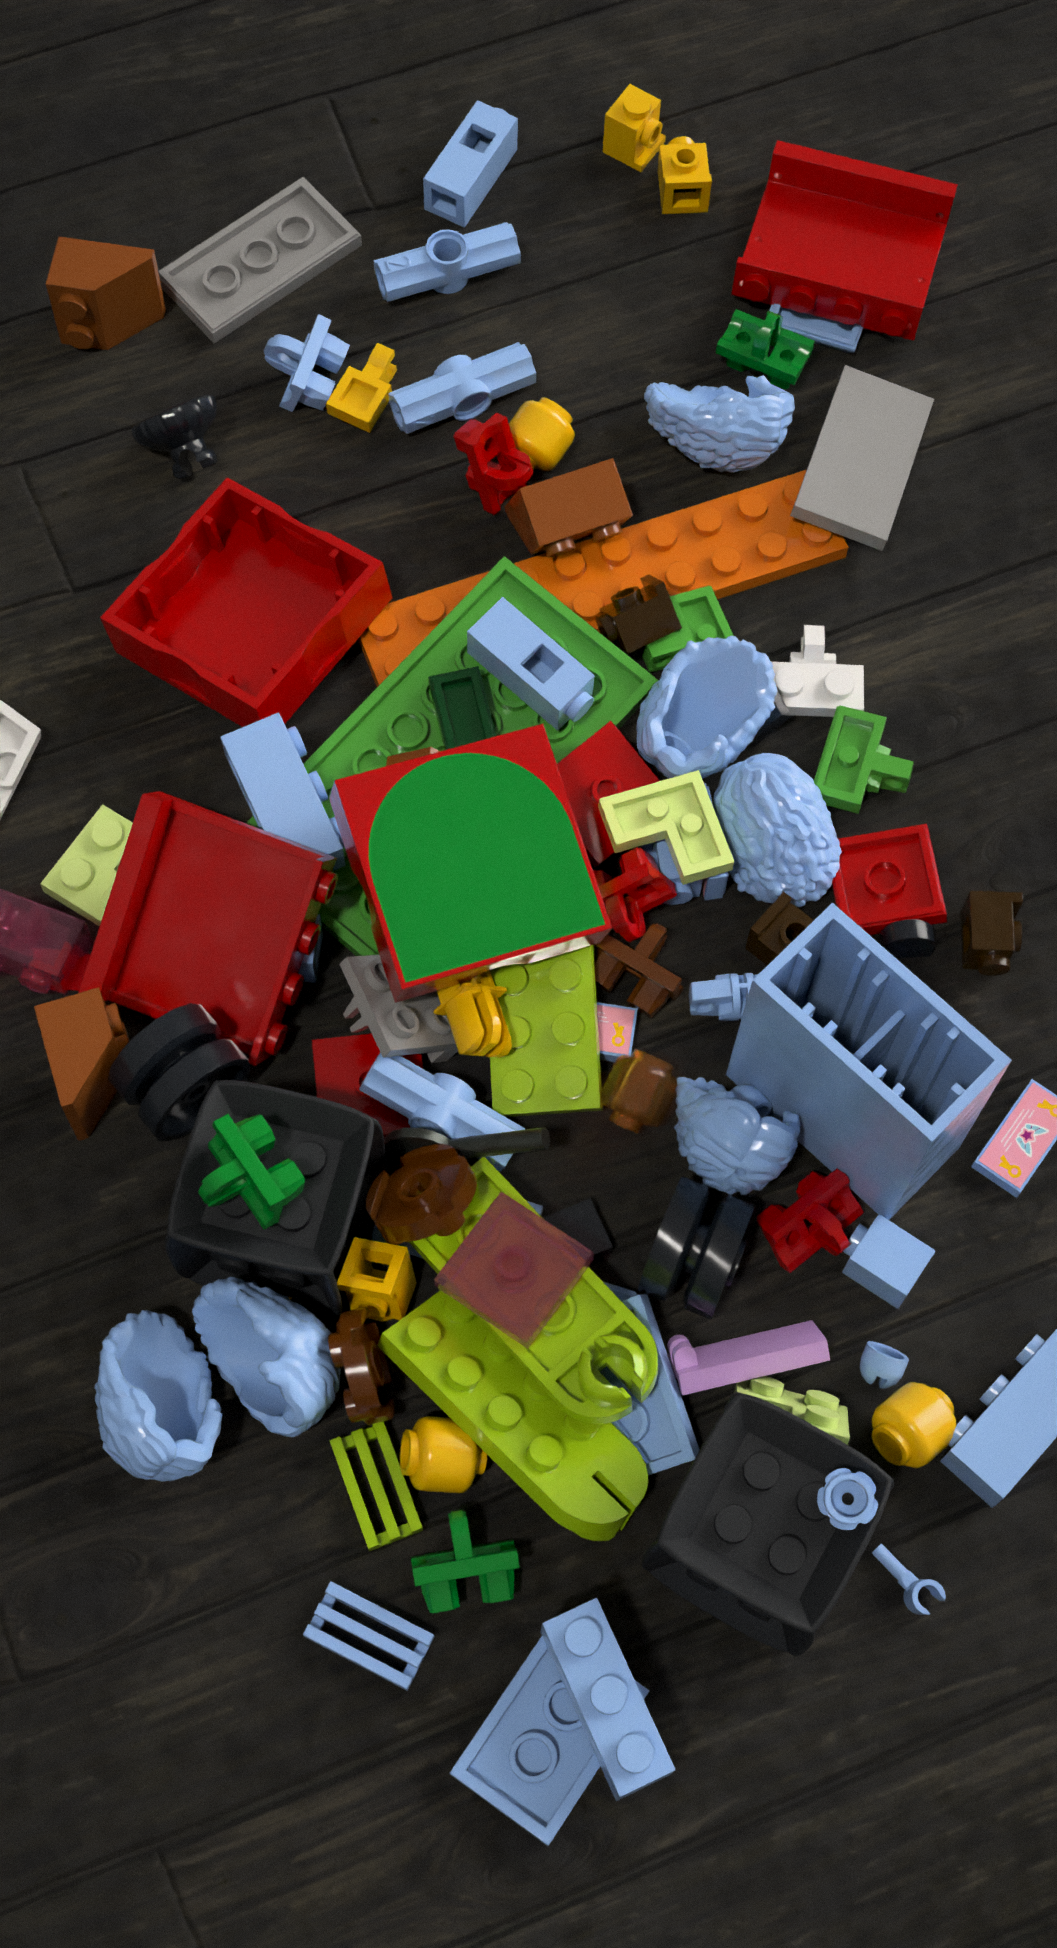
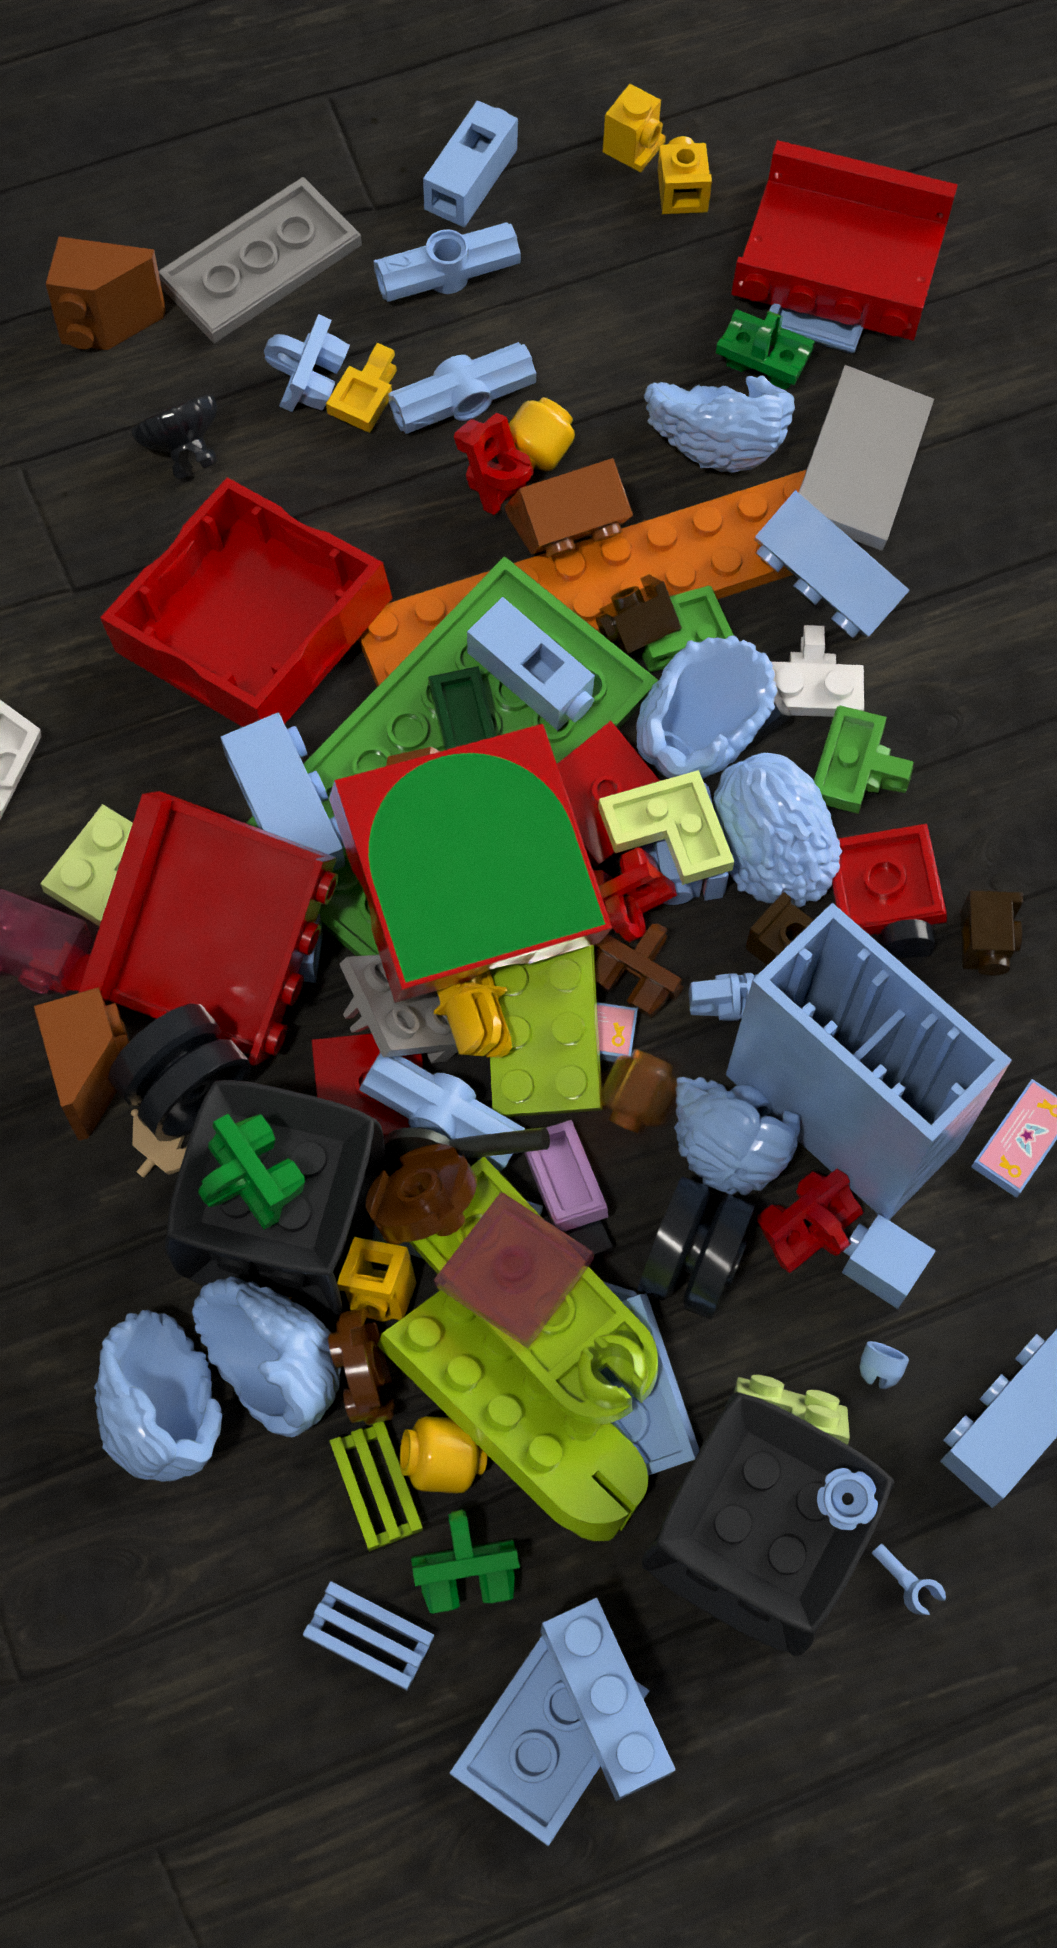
(164, 1154): none -> tan piece
(567, 1180): none -> lavender tile
(745, 1356): lavender hinge -> none
(829, 566): none -> light blue brick
(913, 1425): yellow head -> none

